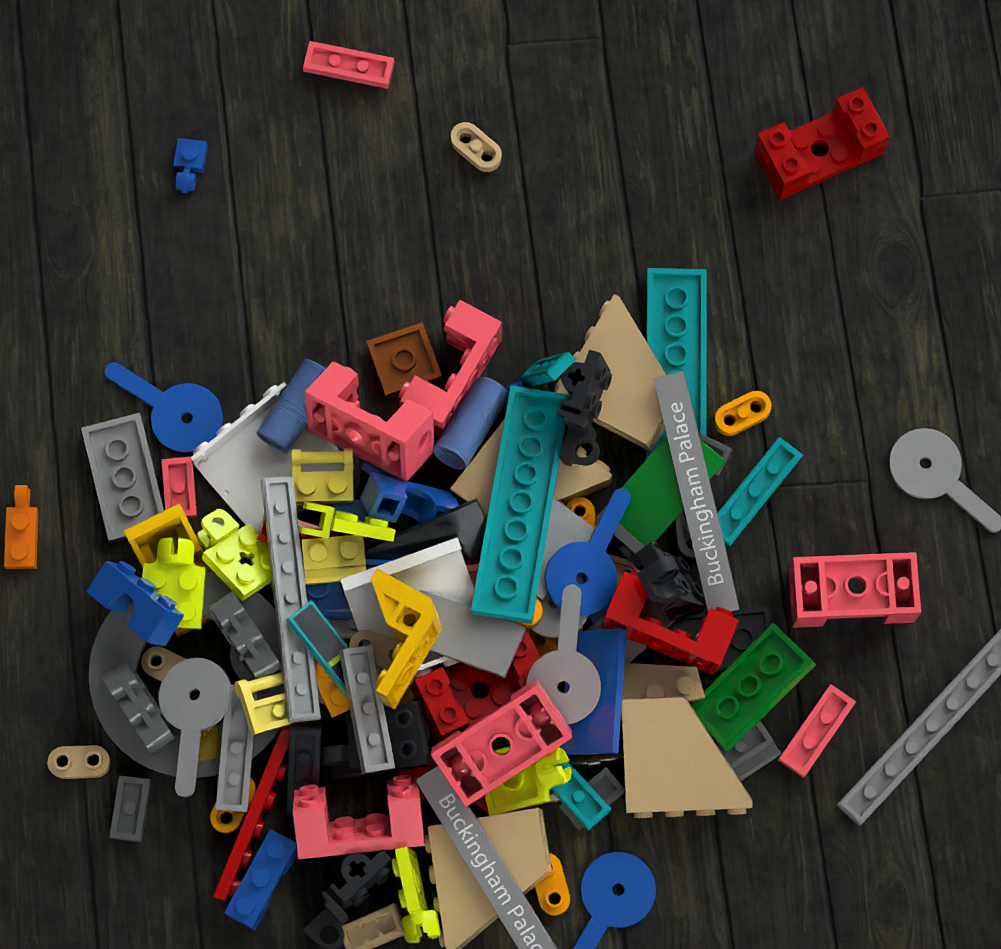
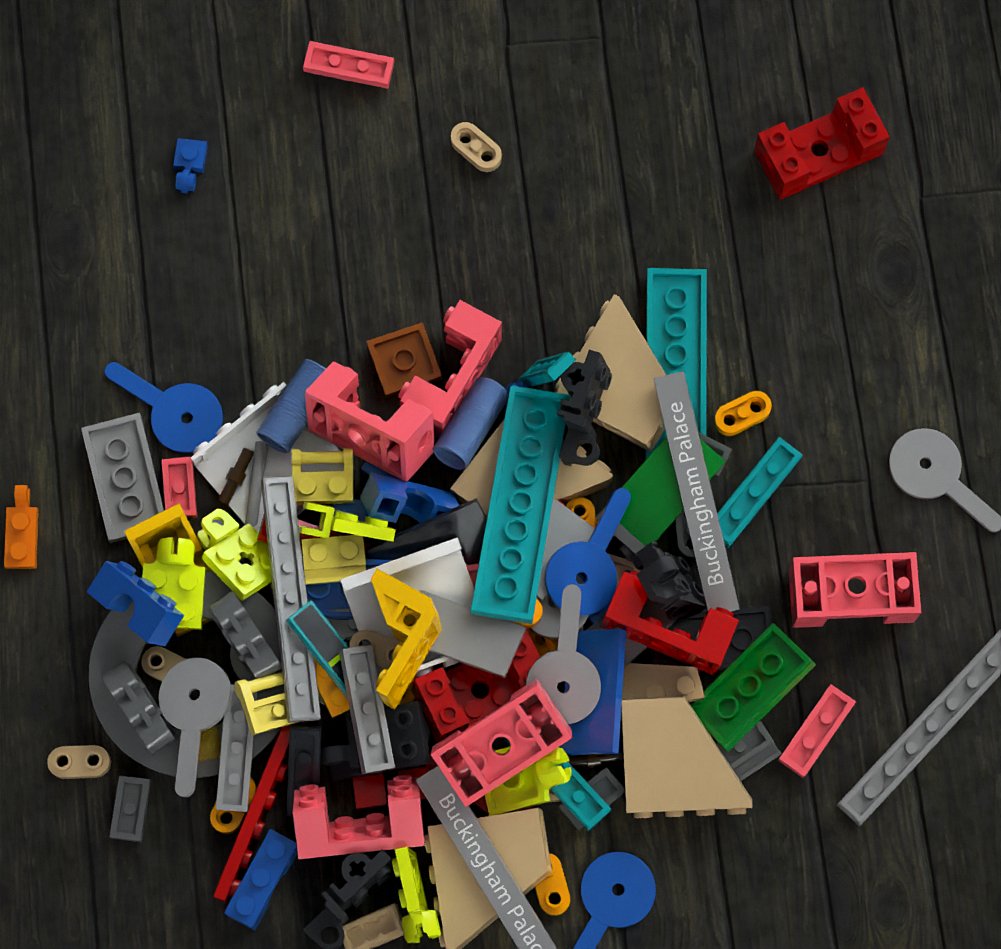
(235, 477): none -> dark brown bar
(255, 484): none -> light grey bar
(370, 791): none -> red tile

